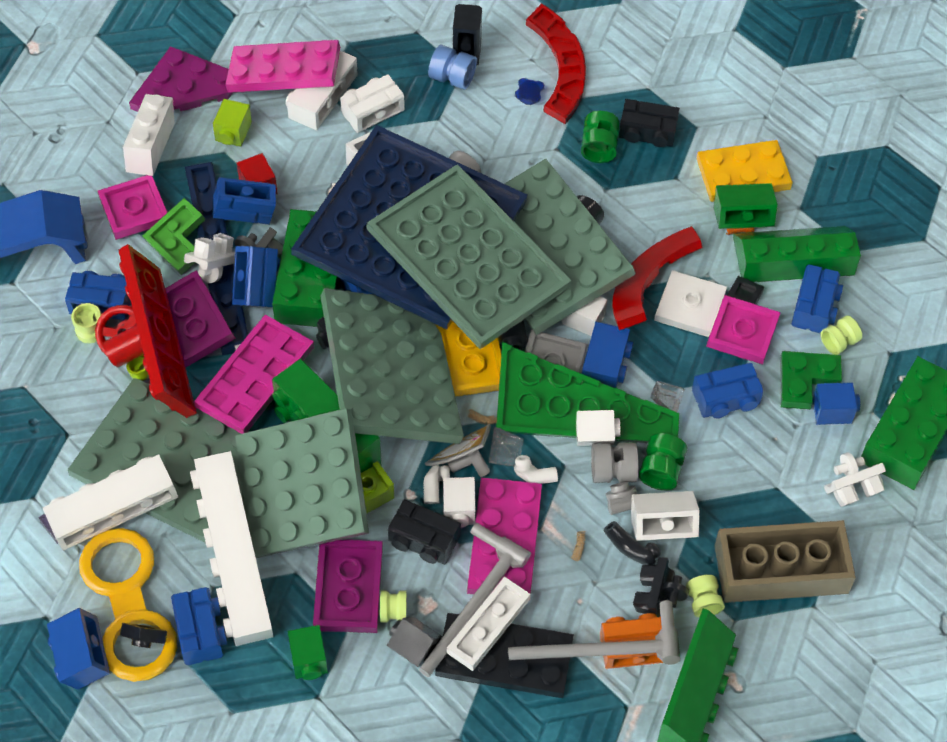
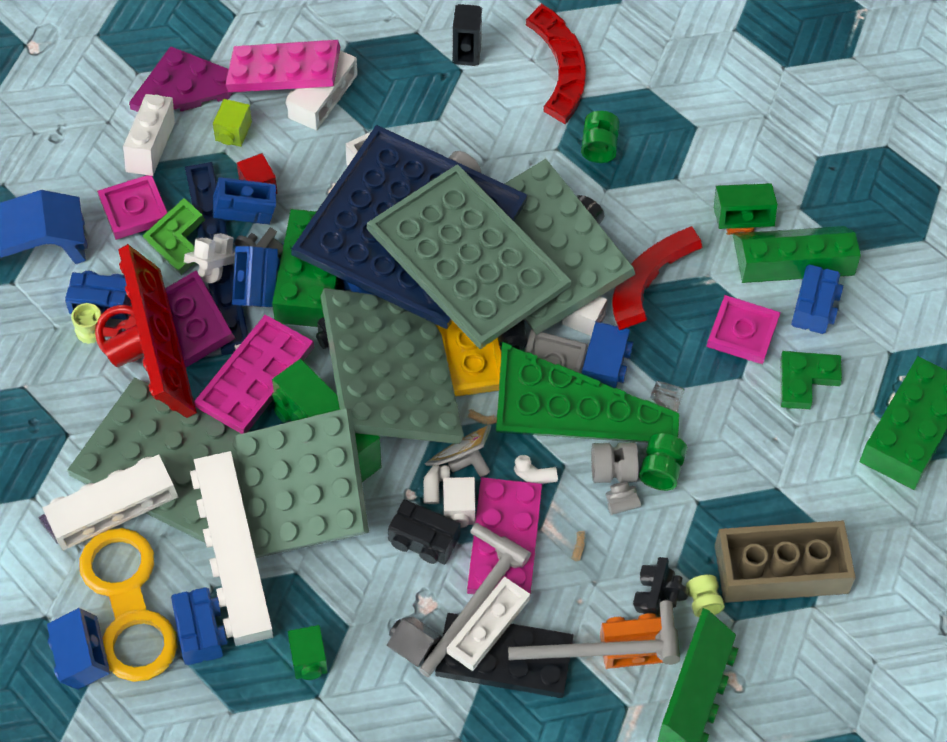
(136, 369): lime hinge -> none
(143, 635): black plate -> none
(348, 586): magenta plate -> none
(372, 103): white brick -> none
(381, 487): lime brick -> none
(393, 605): yellowish green wheel -> none
(449, 66): medium blue wheel -> none
(505, 447): clear slope -> none
(529, 91): clear blue plate -> none
(596, 427): white brick -> none
(630, 547): black arm -> none
(648, 123): black brick -> none
(665, 515): white brick -> none
(690, 303): white plate -> none
(727, 391): blue brick -> none
(744, 165): yellow plate -> none
(746, 290): black tile -> none
(835, 403): blue brick -> none
(842, 334): yellowish green wheel -> none
(843, 487): white hips -> none

